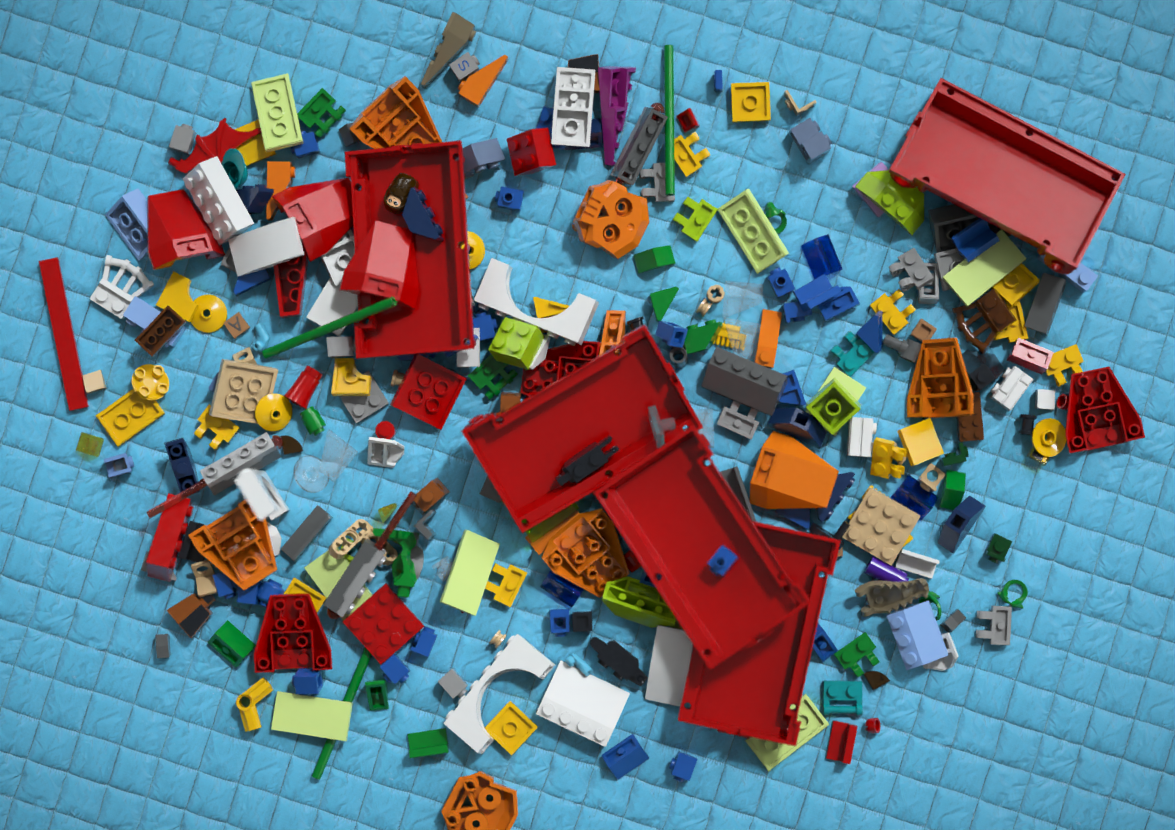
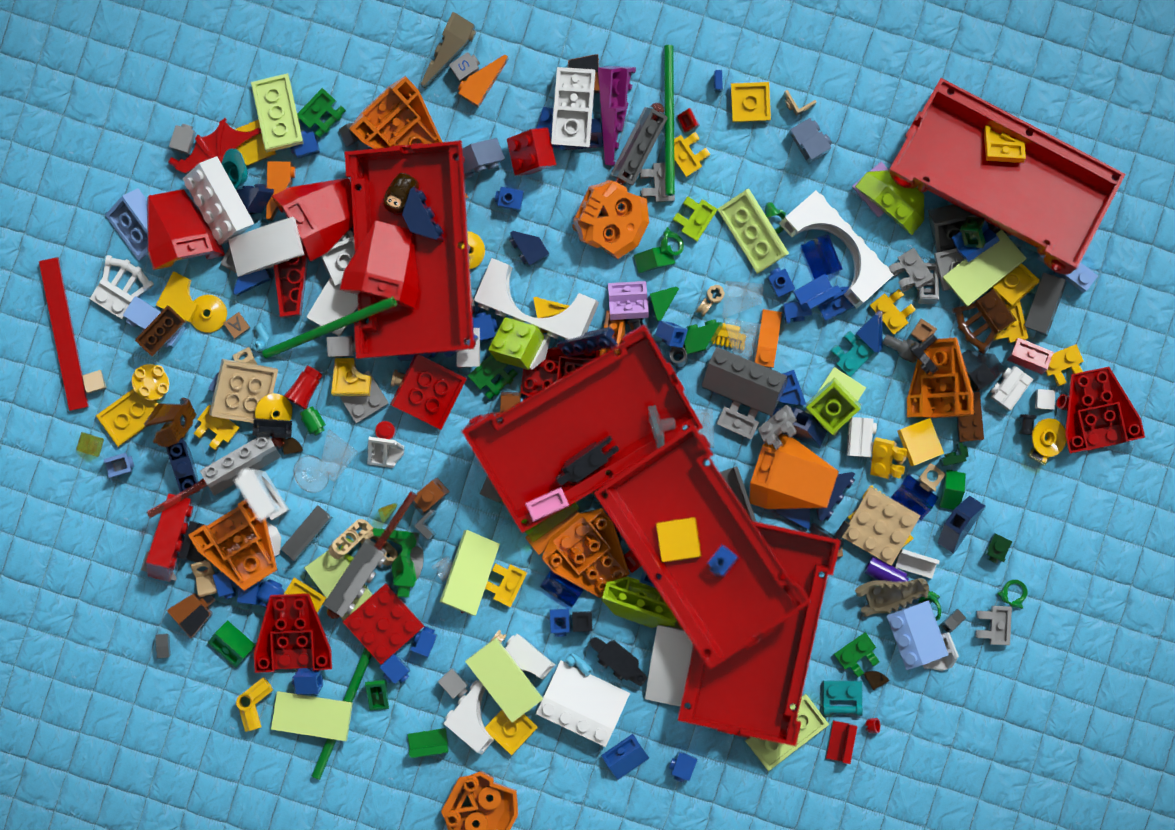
(170, 414): none -> reddish brown piece
(272, 427): none -> black hinge
(504, 680): none -> yellowish green tile
(530, 246): none -> dark blue slope
(547, 504): none -> bright pink tile
(590, 342): none -> dark blue bracket
(628, 300): none -> lavender slope
(664, 243): none -> green piece
(678, 539): none -> yellow tile
(778, 423): none -> light grey plate
(819, 215): none -> white arch
(823, 645): blue slope -> none
(927, 365): none -> black piece
(972, 232): none -> dark green bracket
(1003, 147): none -> yellow wing

